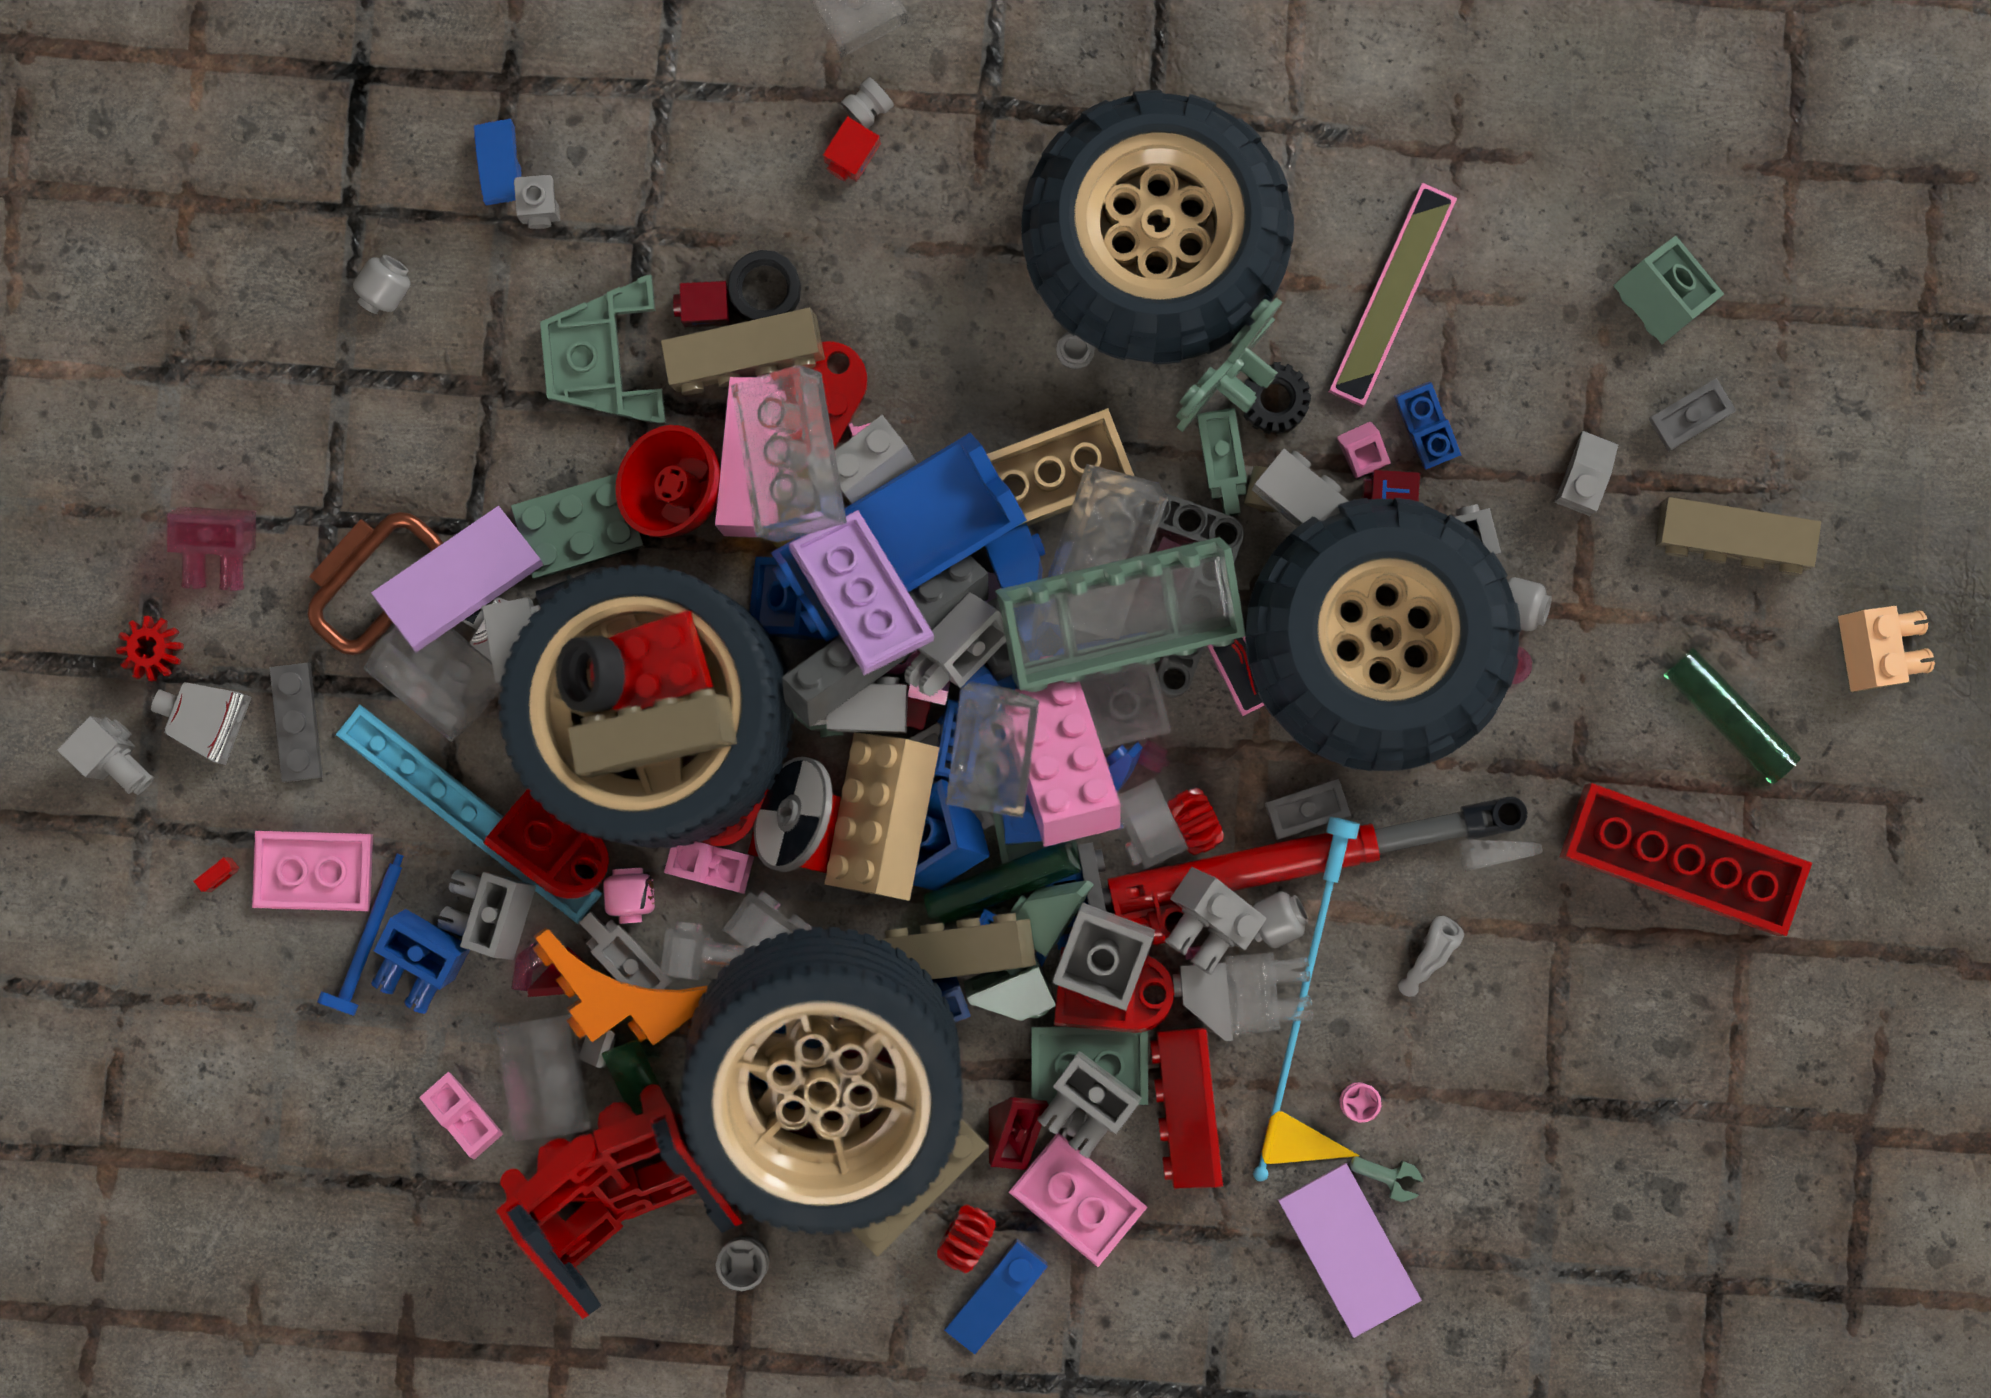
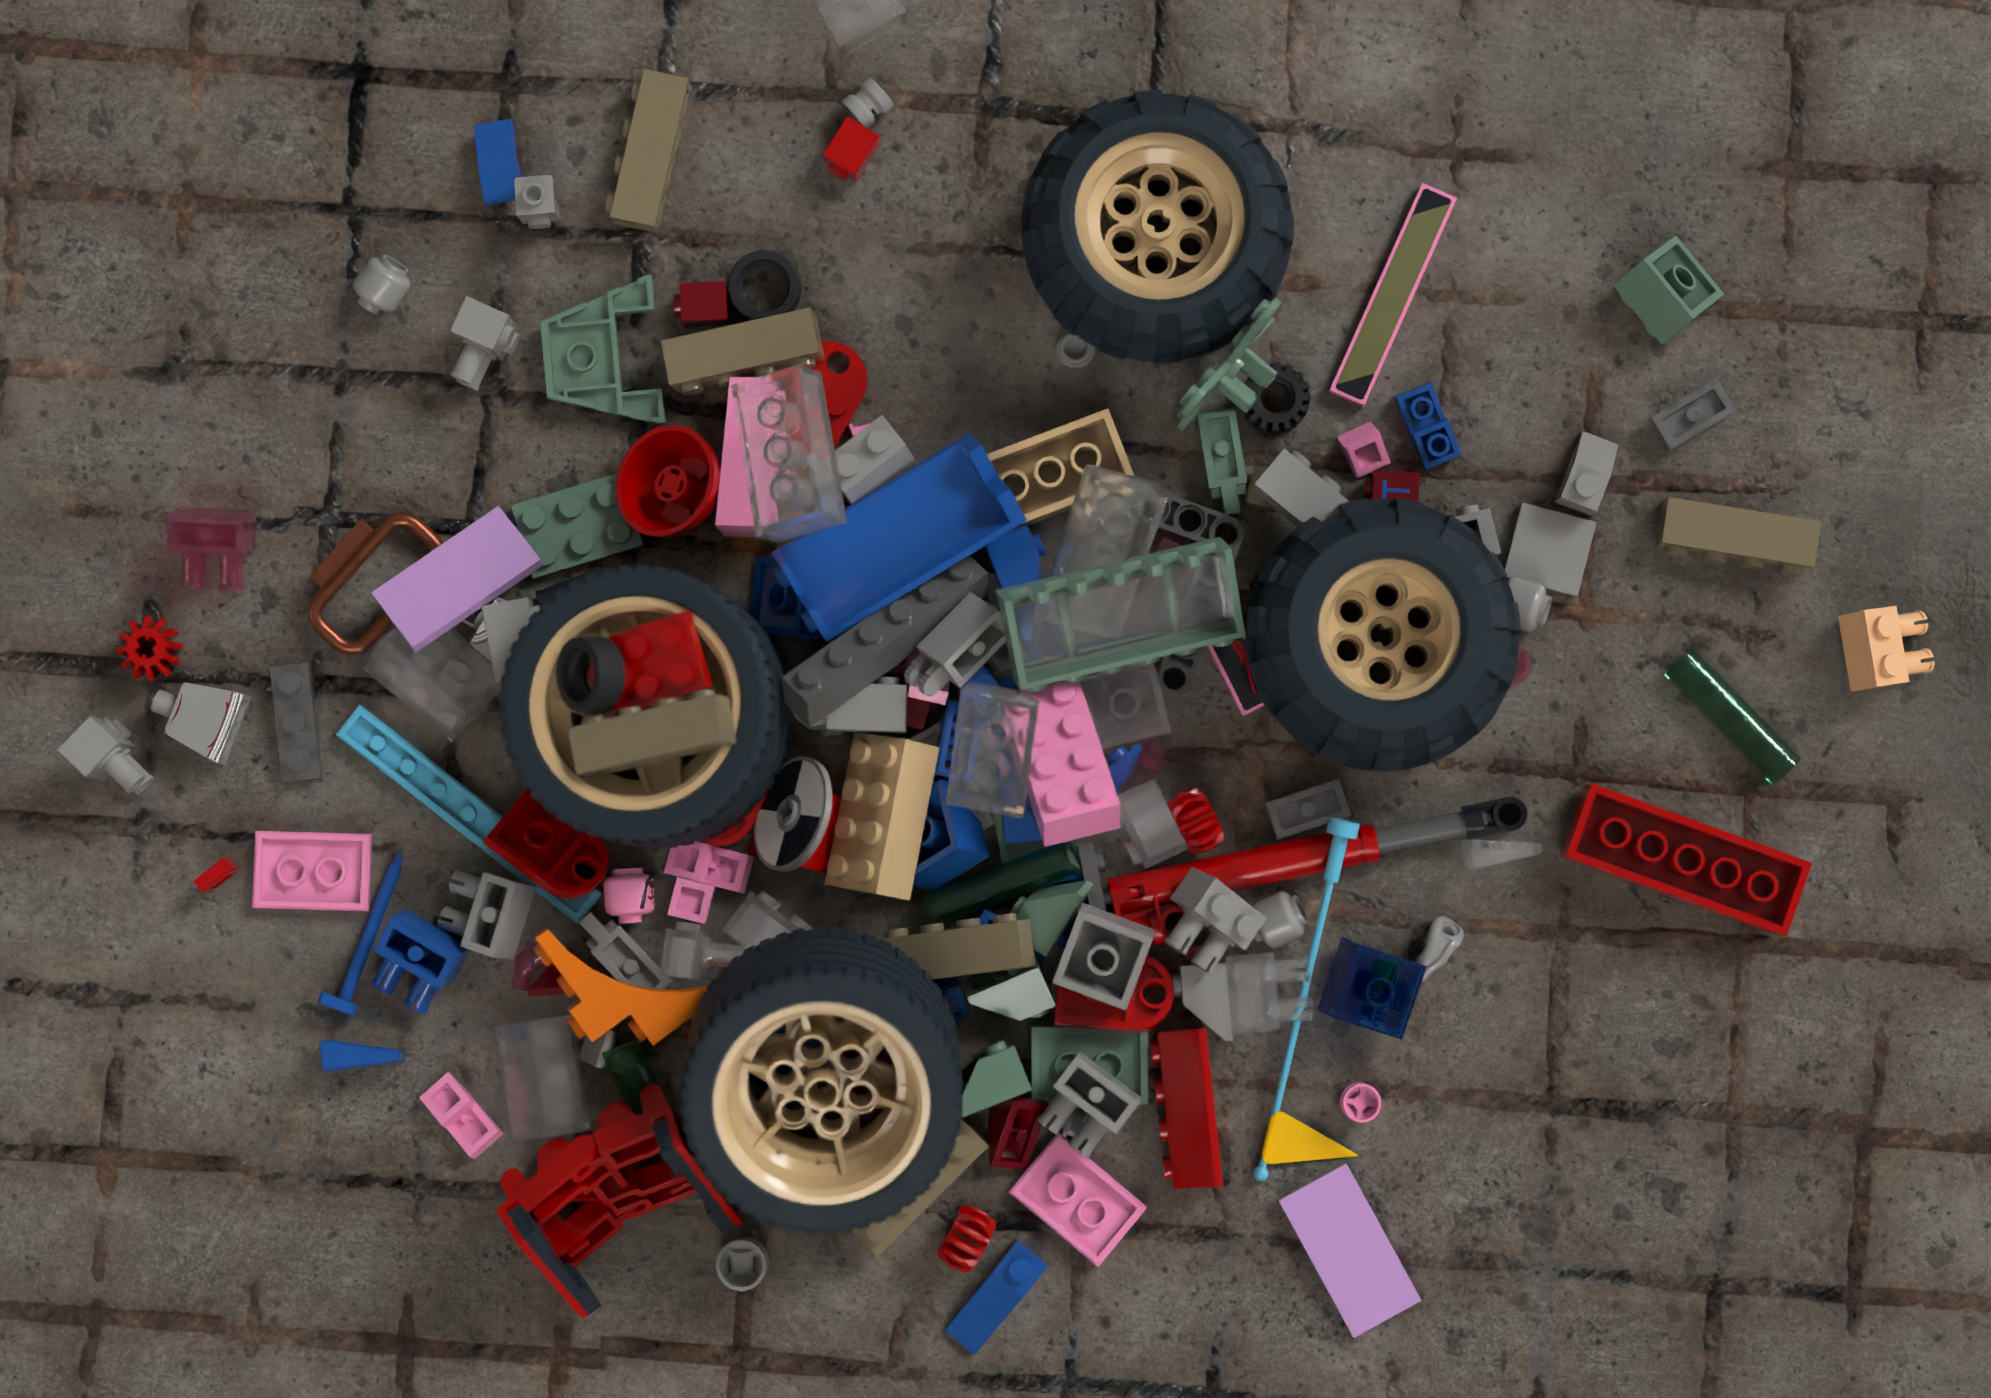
(347, 1055): none -> blue slope
(486, 337): none -> light grey brick
(649, 150): none -> dark tan brick
(691, 900): none -> bright pink plate
(861, 593): lavender tile -> none
(994, 1078): none -> sand green slope
(1371, 988): none -> clear blue slope
(1388, 1176): sand green bar -> none
(1549, 548): none -> light grey tile

